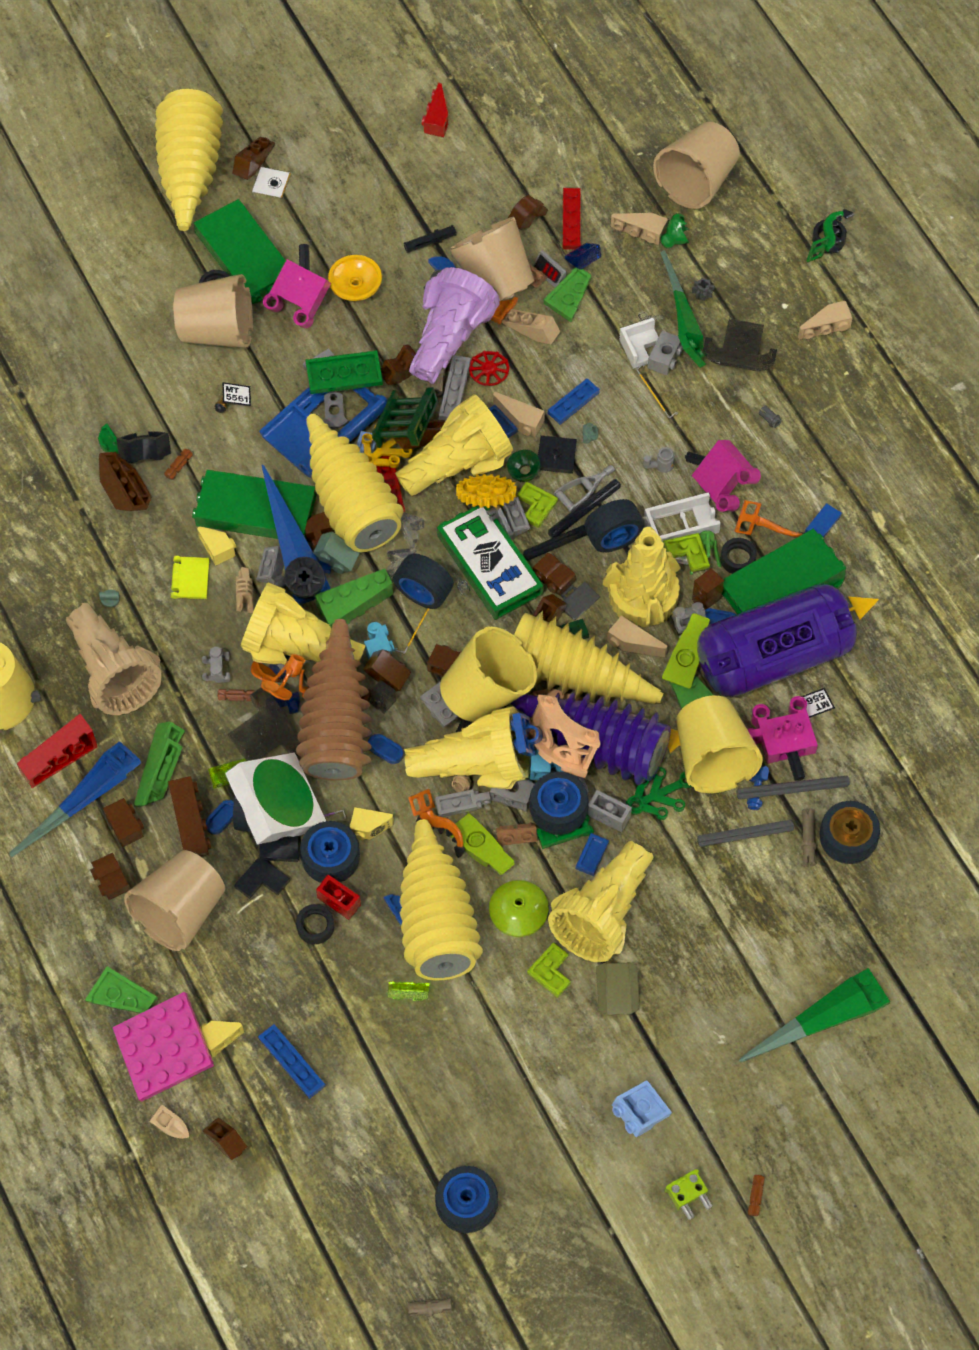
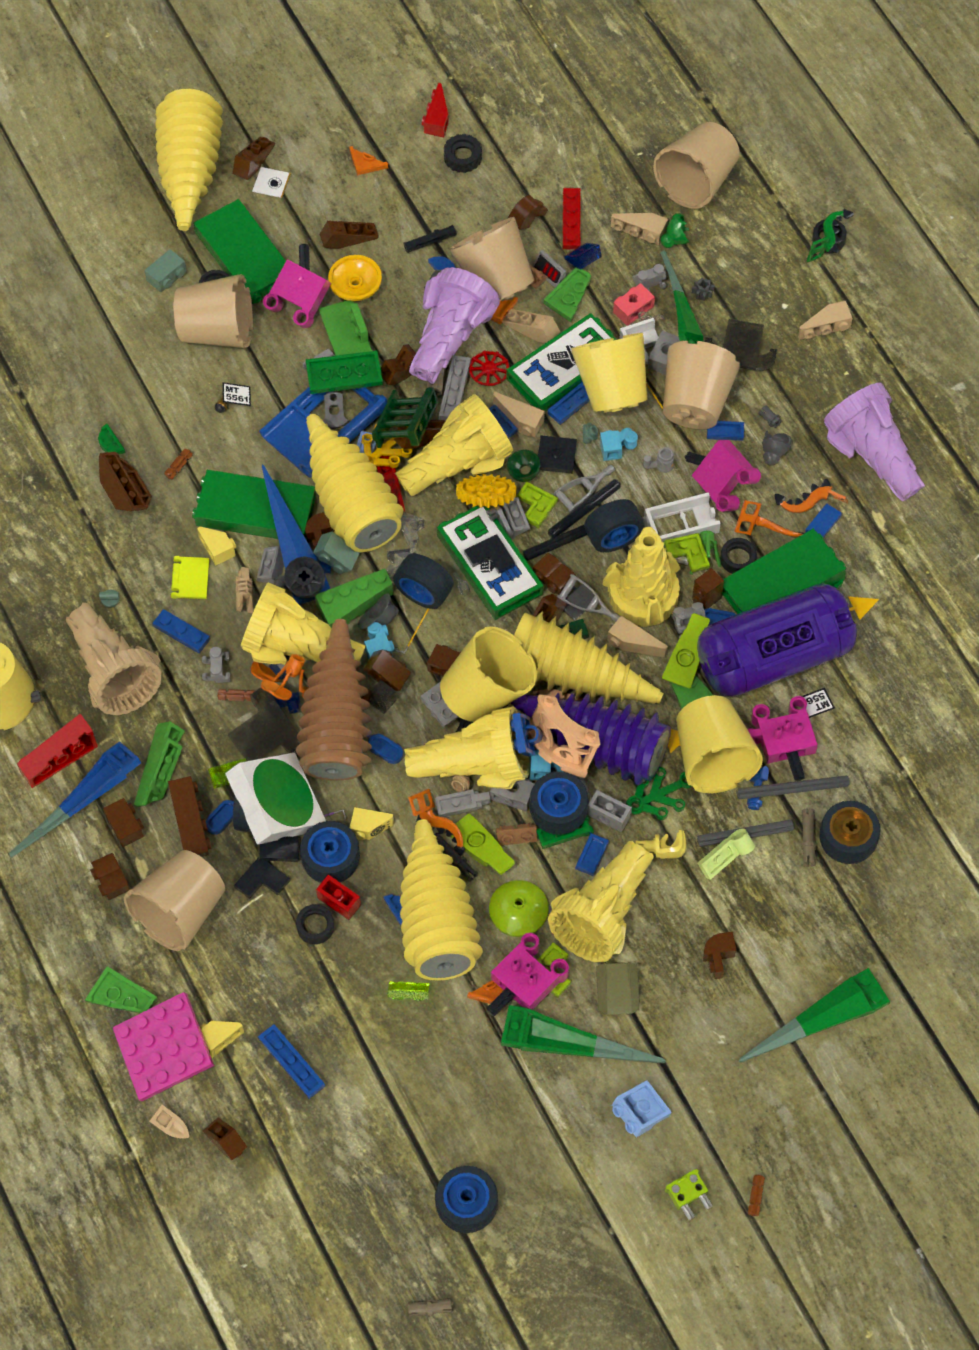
(150, 446): black brick -> none
(165, 270): none -> sand green brick
(181, 631): none -> blue plate
(344, 234): none -> reddish brown slope
(345, 328): none -> bright green bracket
(365, 162): none -> orange tile
(381, 612): none -> dark grey piece
(458, 861): none -> black pin
(462, 141): none -> black tyre
(486, 993): none -> orange tile
(492, 550): none -> black tile
(525, 977): none -> dark pink piece
(539, 1033): none -> green plate
(551, 369): none -> brick
(594, 602): none -> light grey piece
(612, 442): none -> medium azure brick
(613, 372): none -> light yellow cone
(632, 303): none -> coral brick
(651, 277): none -> light grey piece
(663, 851): none -> light yellow piece
(697, 383): none -> tan cone
(717, 948): none -> reddish brown brick
(726, 431): none -> blue tile
(736, 844): none -> yellowish green plate
(775, 447): none -> dark grey piece
(810, 499): none -> orange piece
(867, 426): none -> lavender cone

